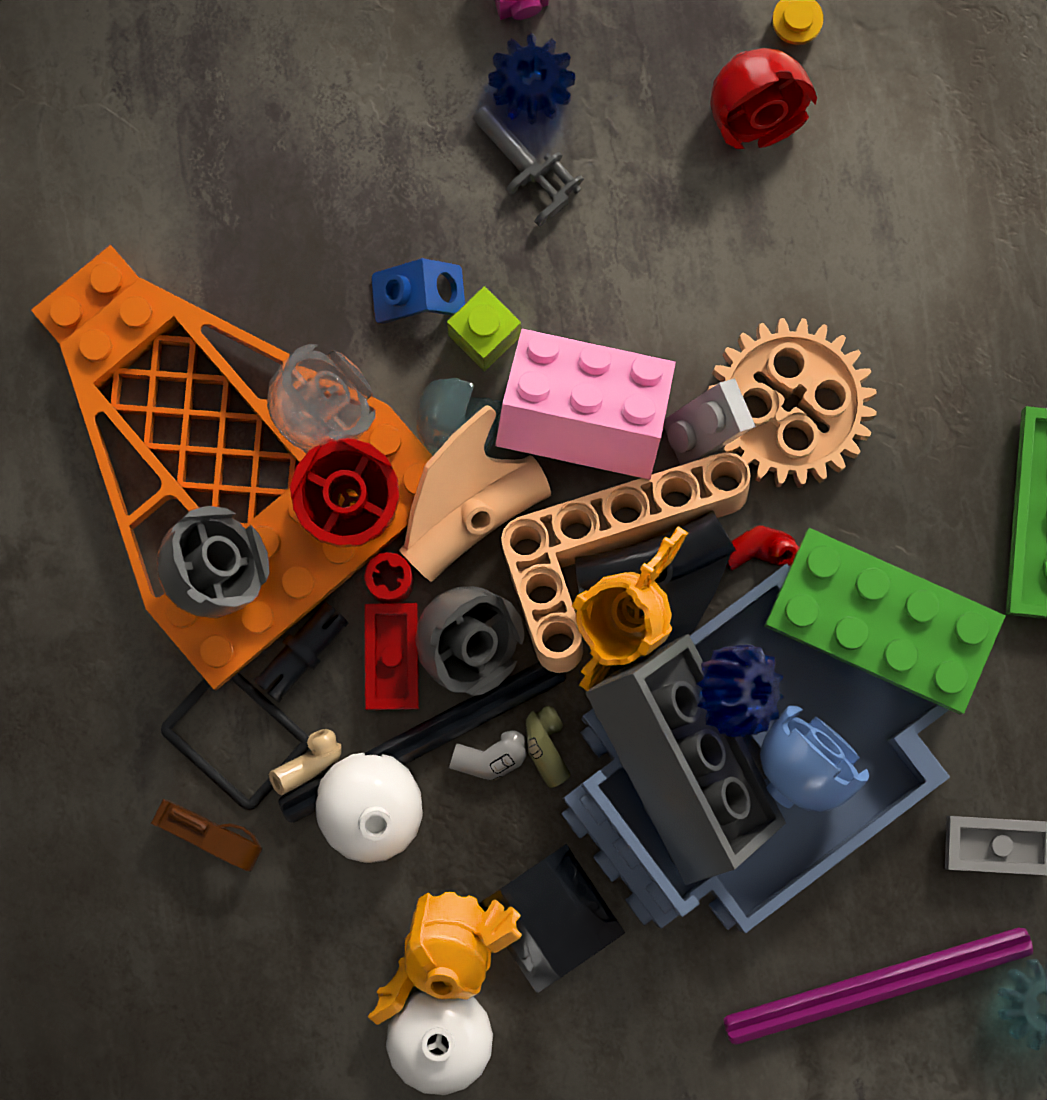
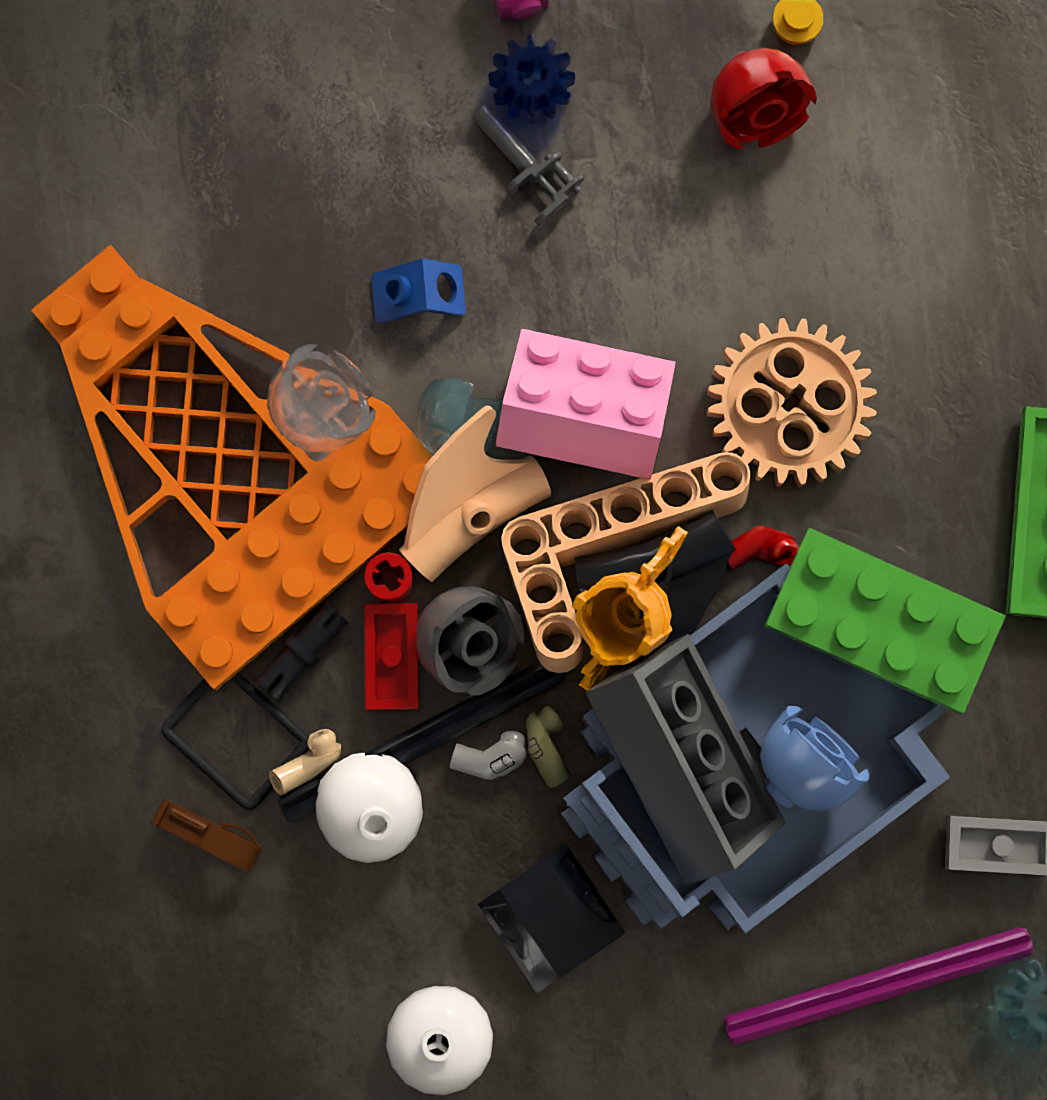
(212, 563): dark grey cylinder -> none
(332, 472): red cylinder -> none
(447, 950): light orange helmet -> none
(484, 328): lime brick -> none
(708, 422): light grey plate -> none
(740, 690): clear blue gear -> none

